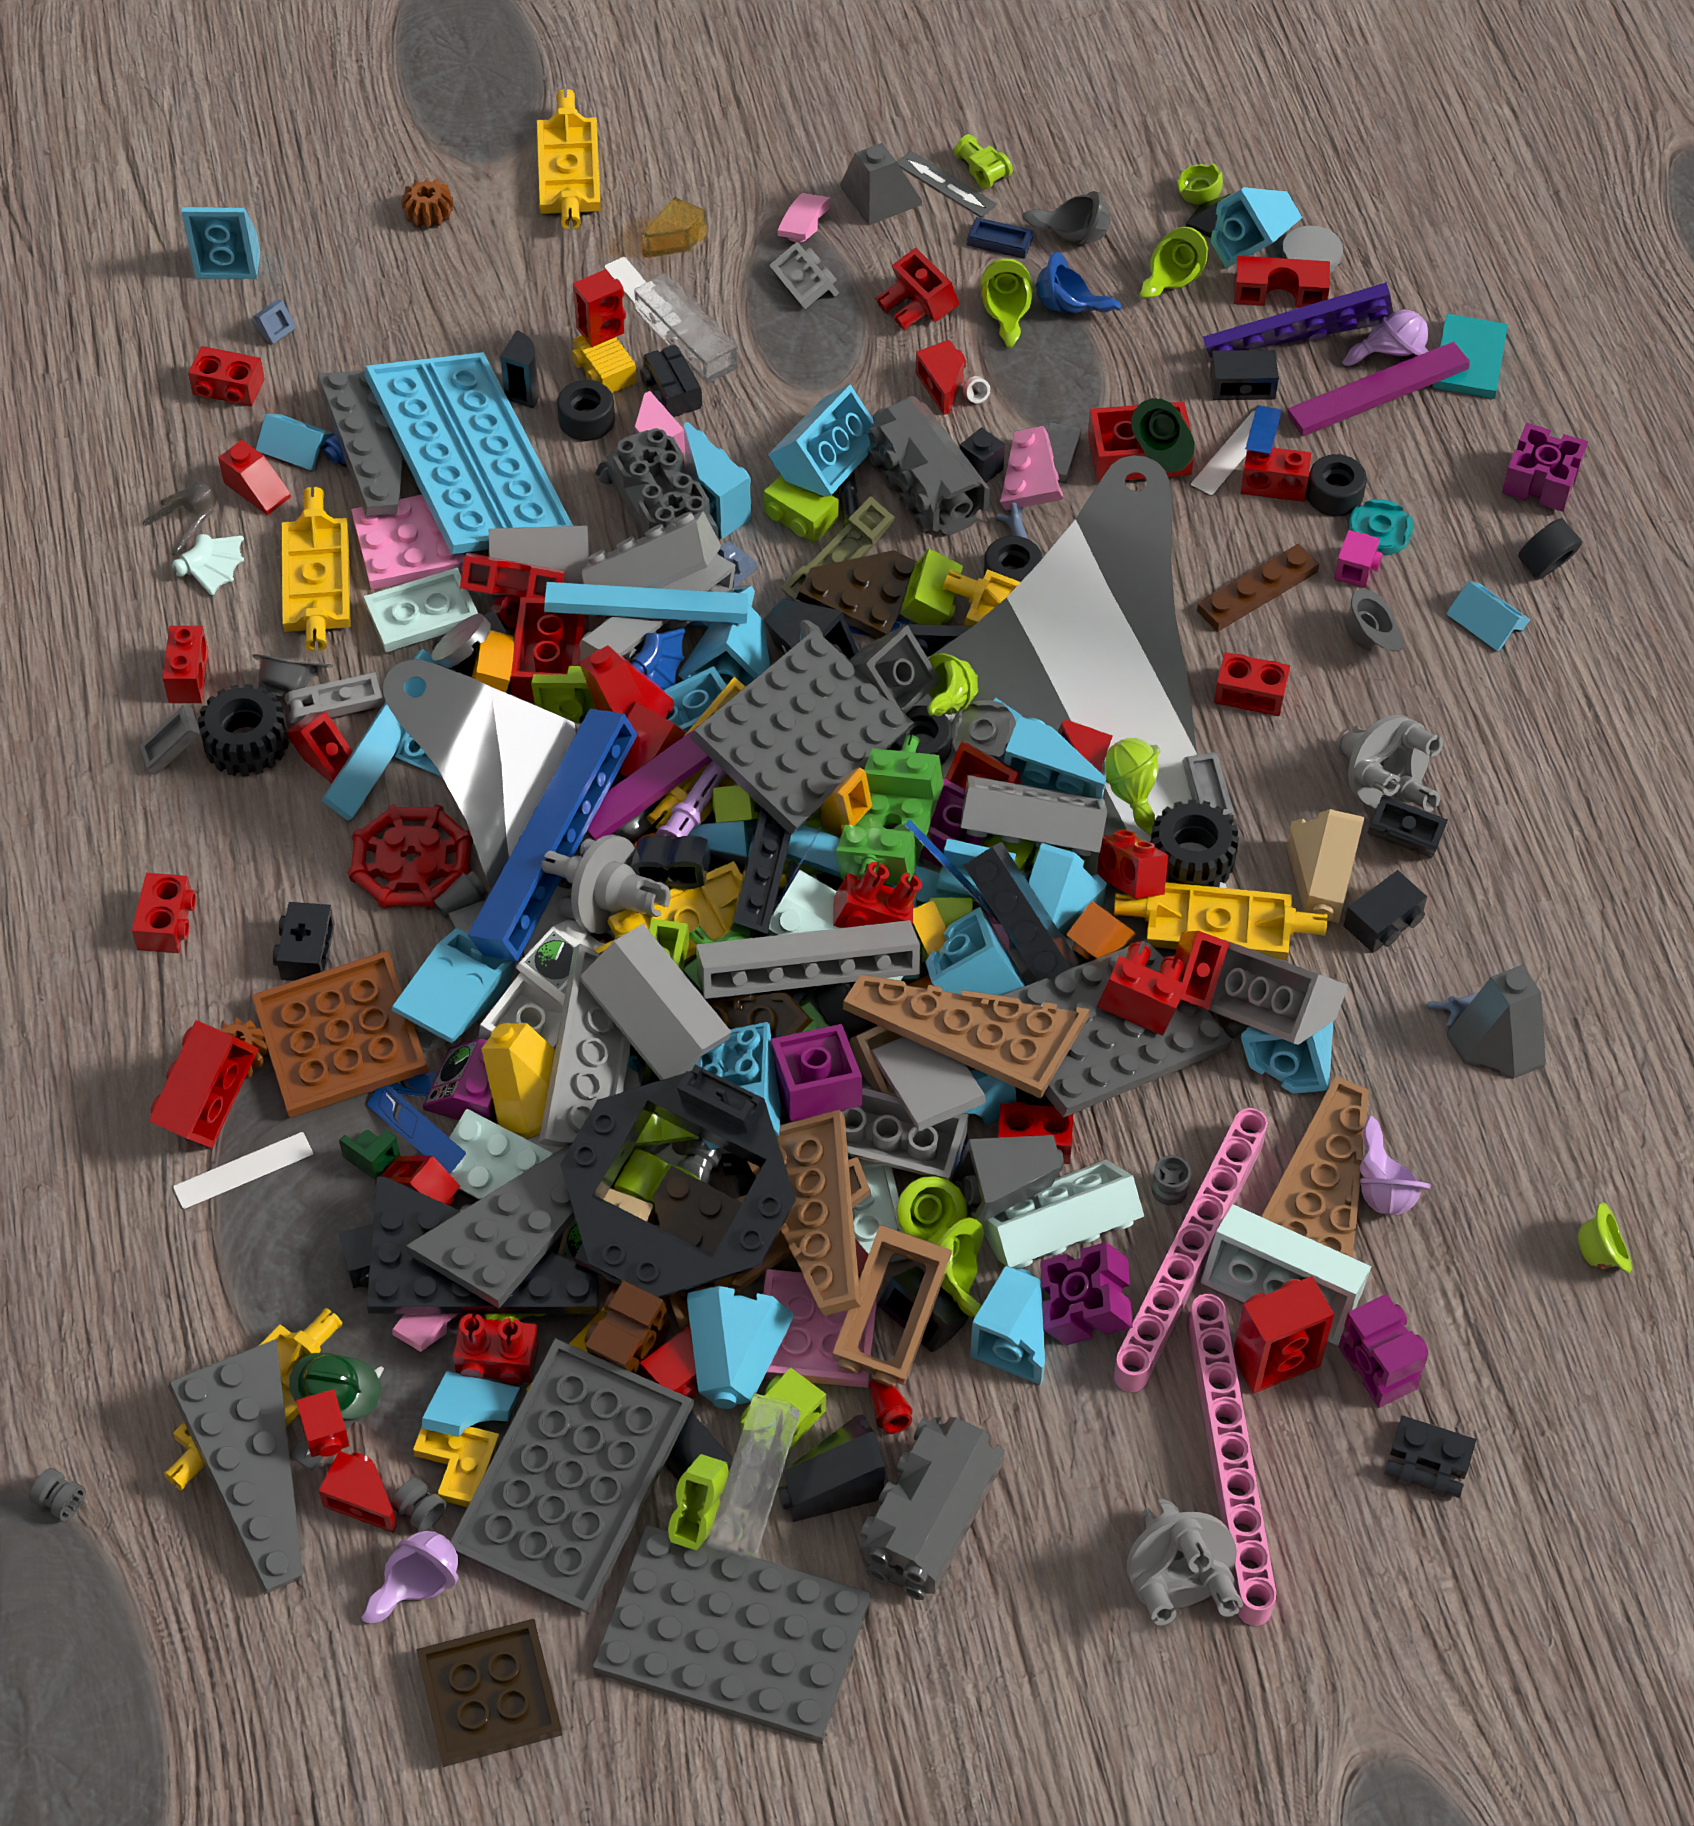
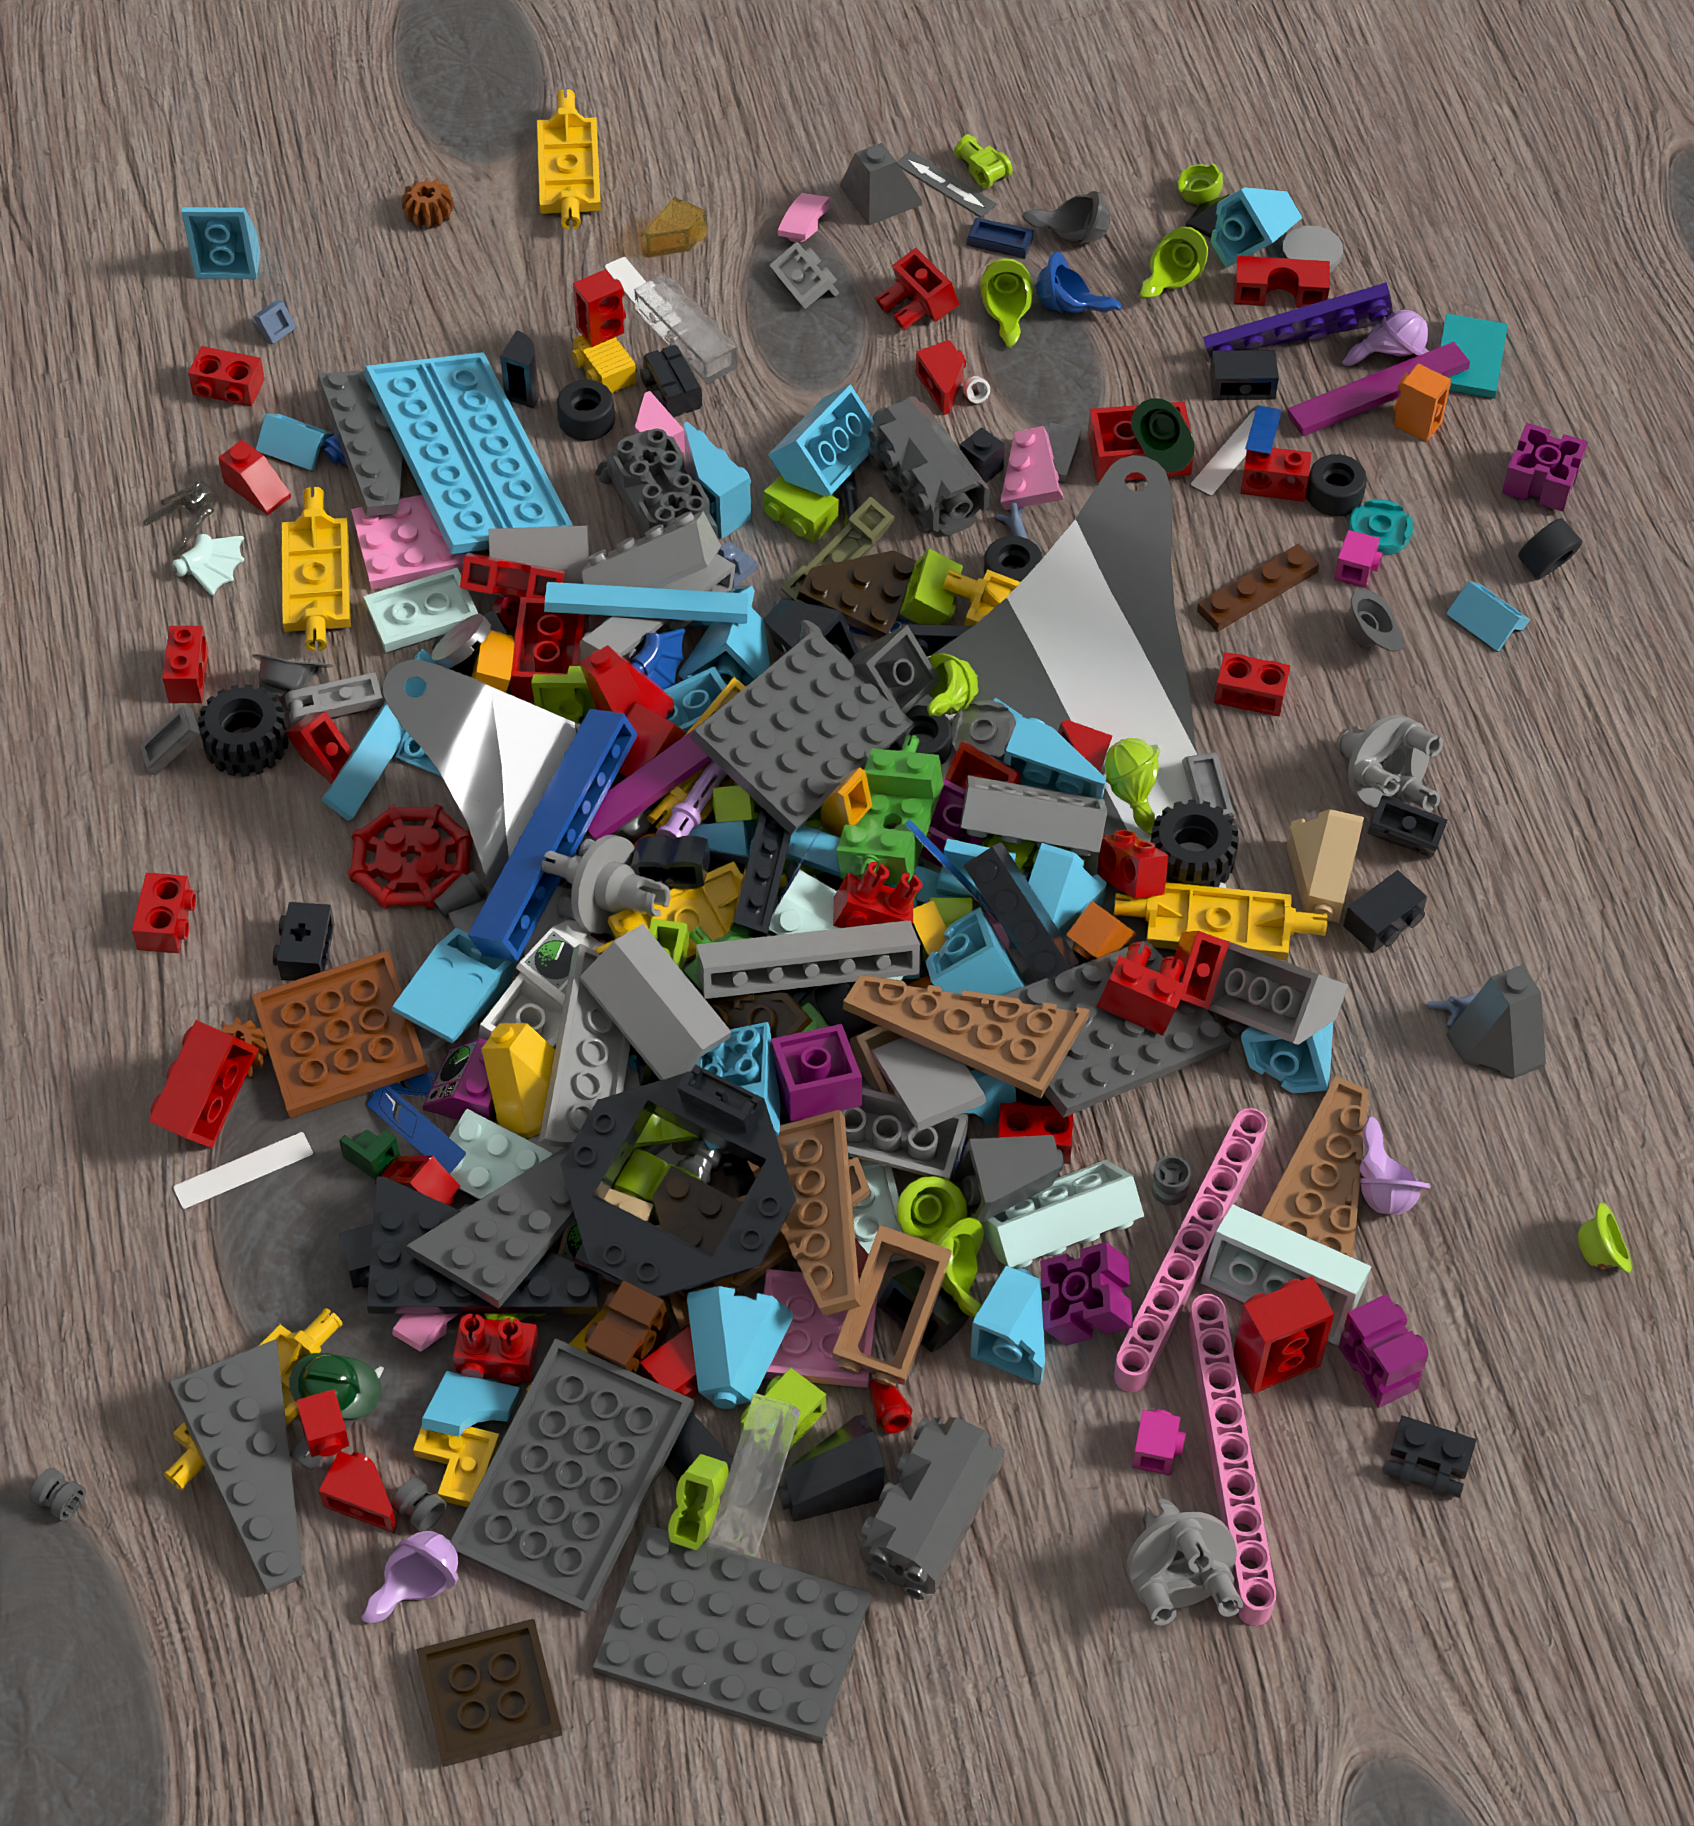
(1158, 1441): none -> dark pink brick
(1421, 402): none -> orange brick

